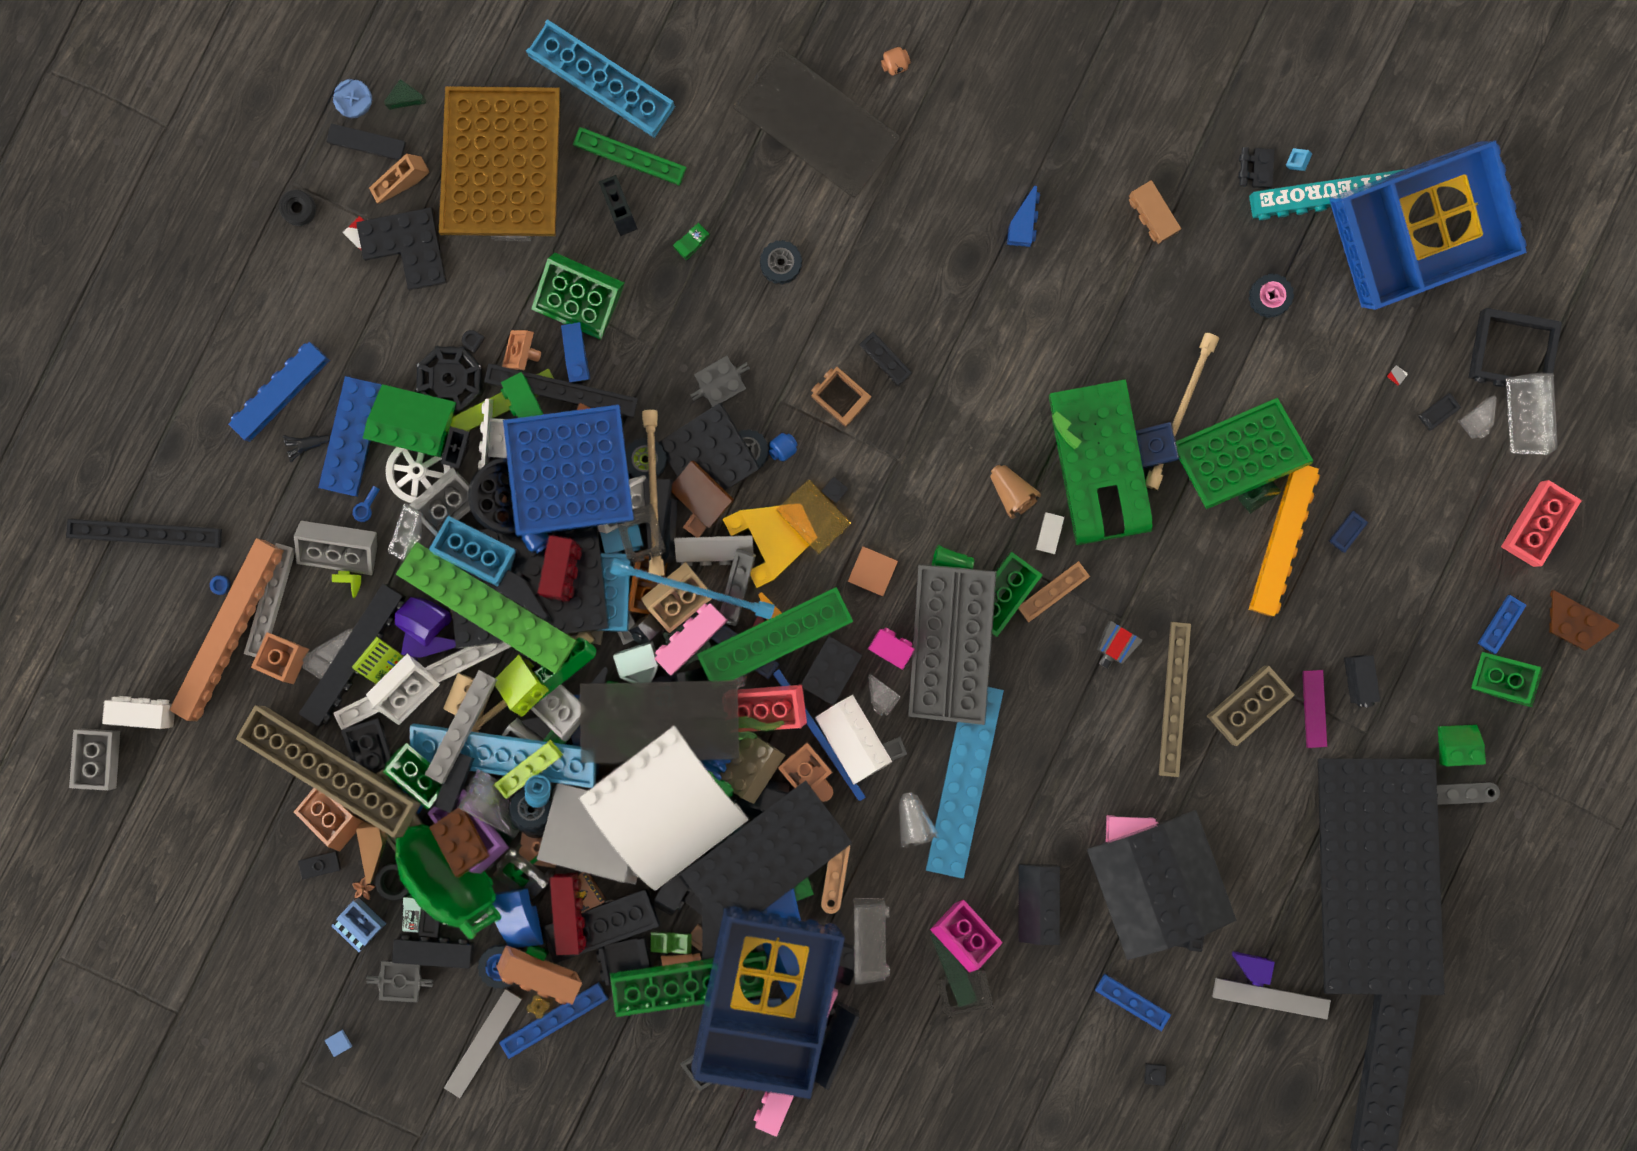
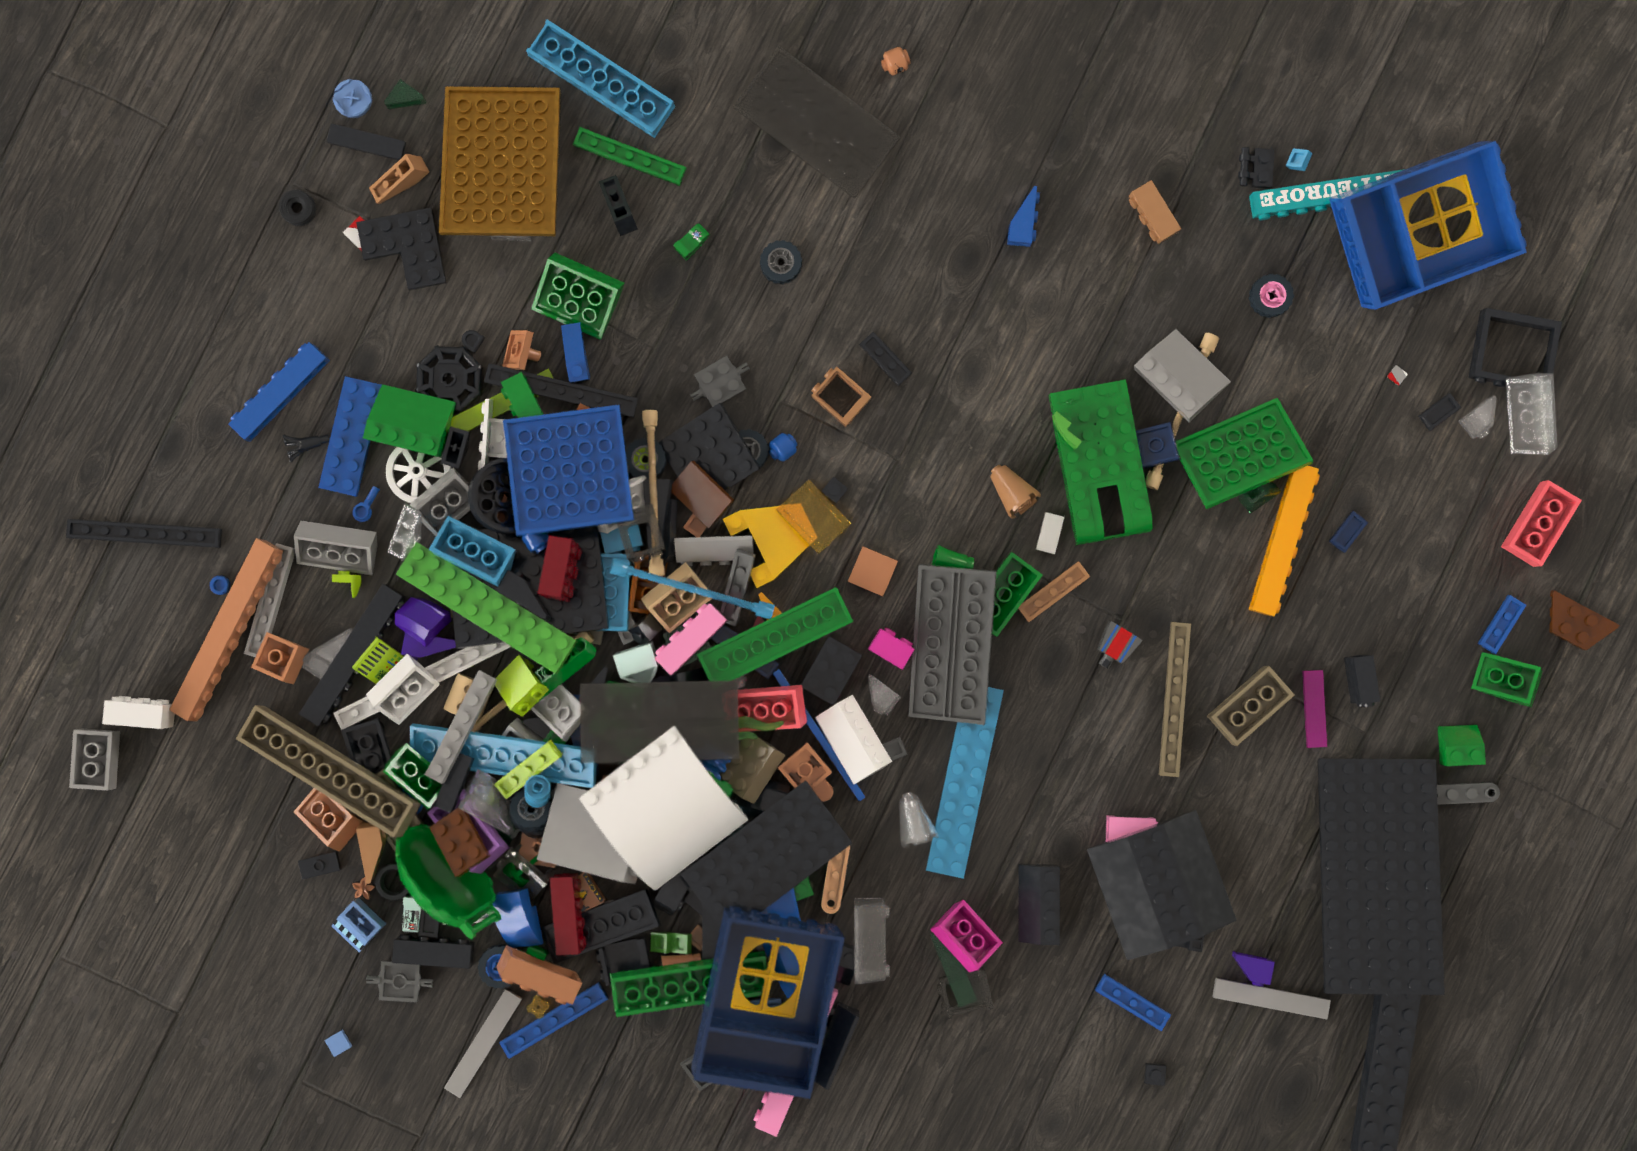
(1181, 375): none -> light grey slope

